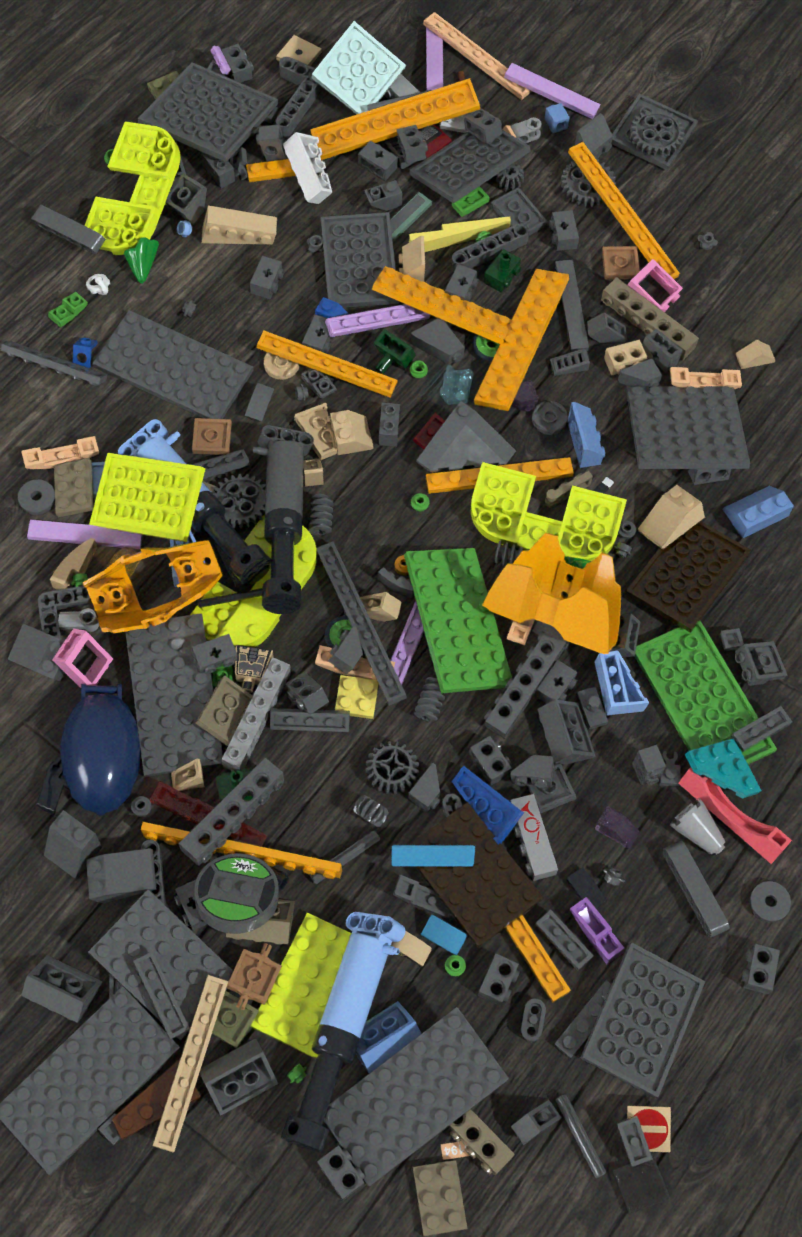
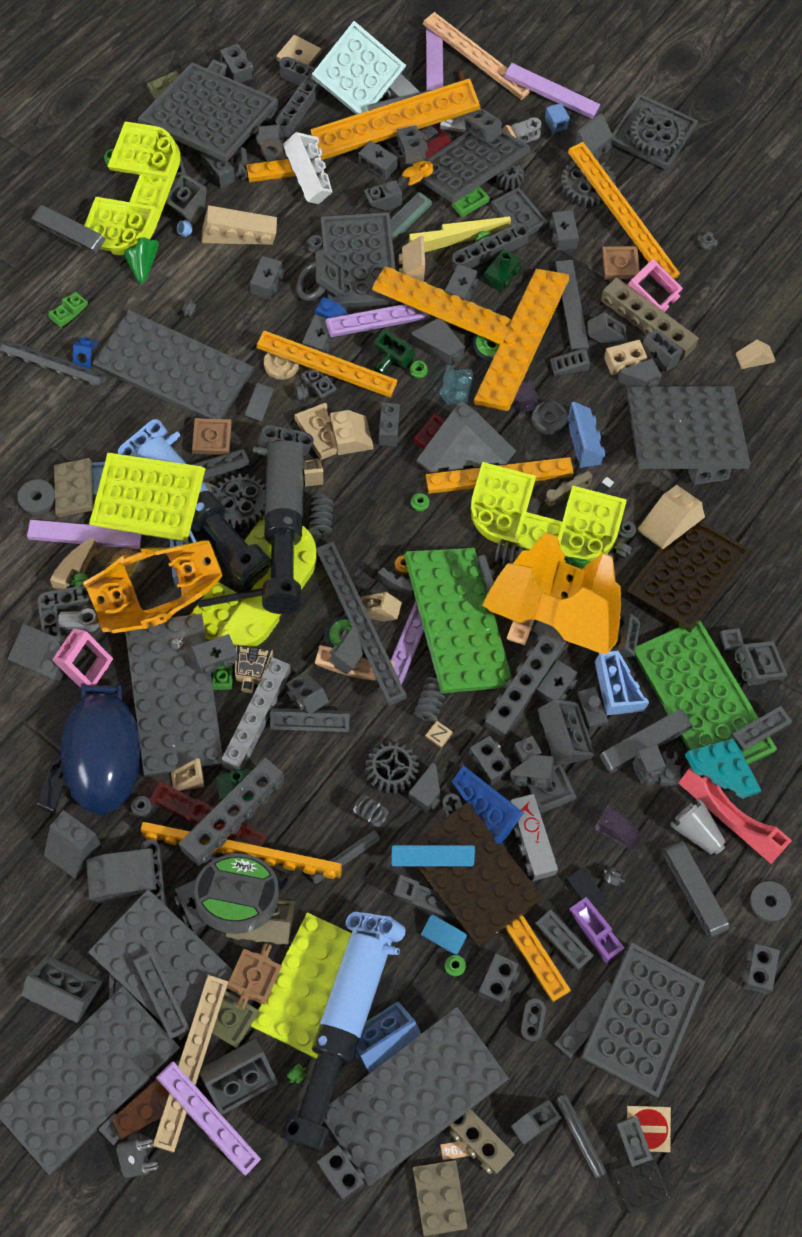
(46, 459): light nougat slope -> none
(102, 287): white piece -> none
(134, 1158): none -> dark grey piece
(208, 1118): none -> lavender tile
(220, 60): lavender axle -> none
(224, 710): dark tan plate -> none
(328, 274): none -> dark grey tile
(357, 696): light yellow plate -> none
(413, 948): tan panel -> none
(418, 171): none -> light orange plate
(438, 734): none -> tan tile
(488, 574): none -> dark grey plate
(525, 749): none -> dark grey brick
(655, 734): none -> dark grey beam
(683, 378): light nougat slope -> none
(758, 510): medium blue slope -> none

